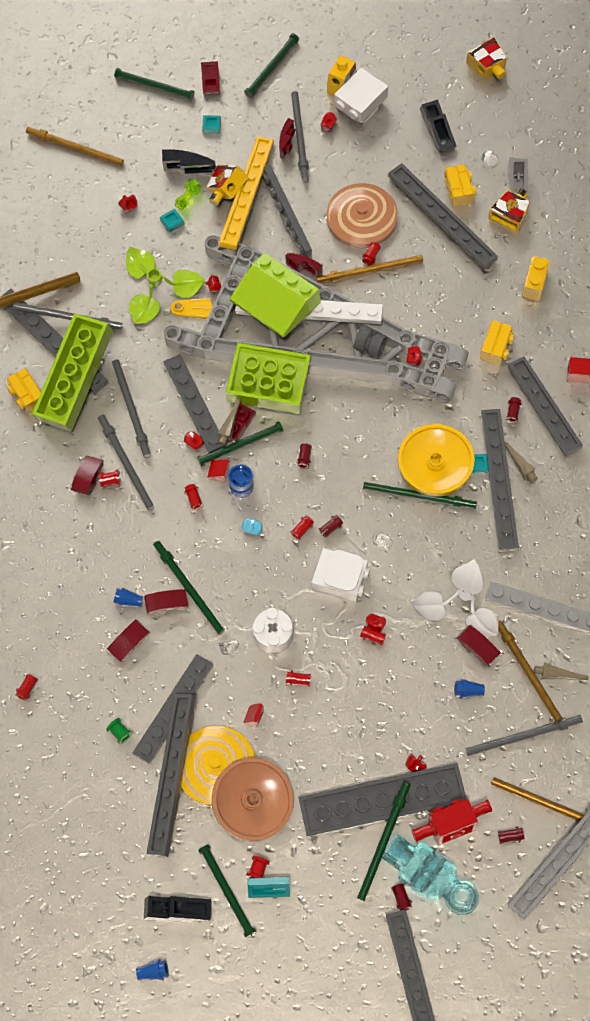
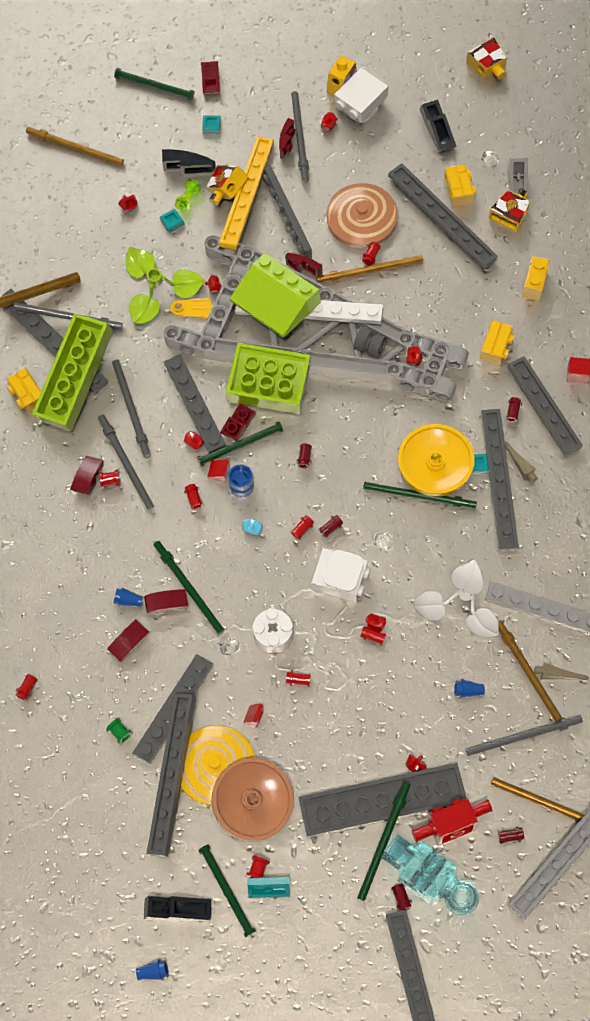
(226, 431): dark tan piece -> none
(293, 38): dark green bar -> none
(477, 643): dark red slope -> none

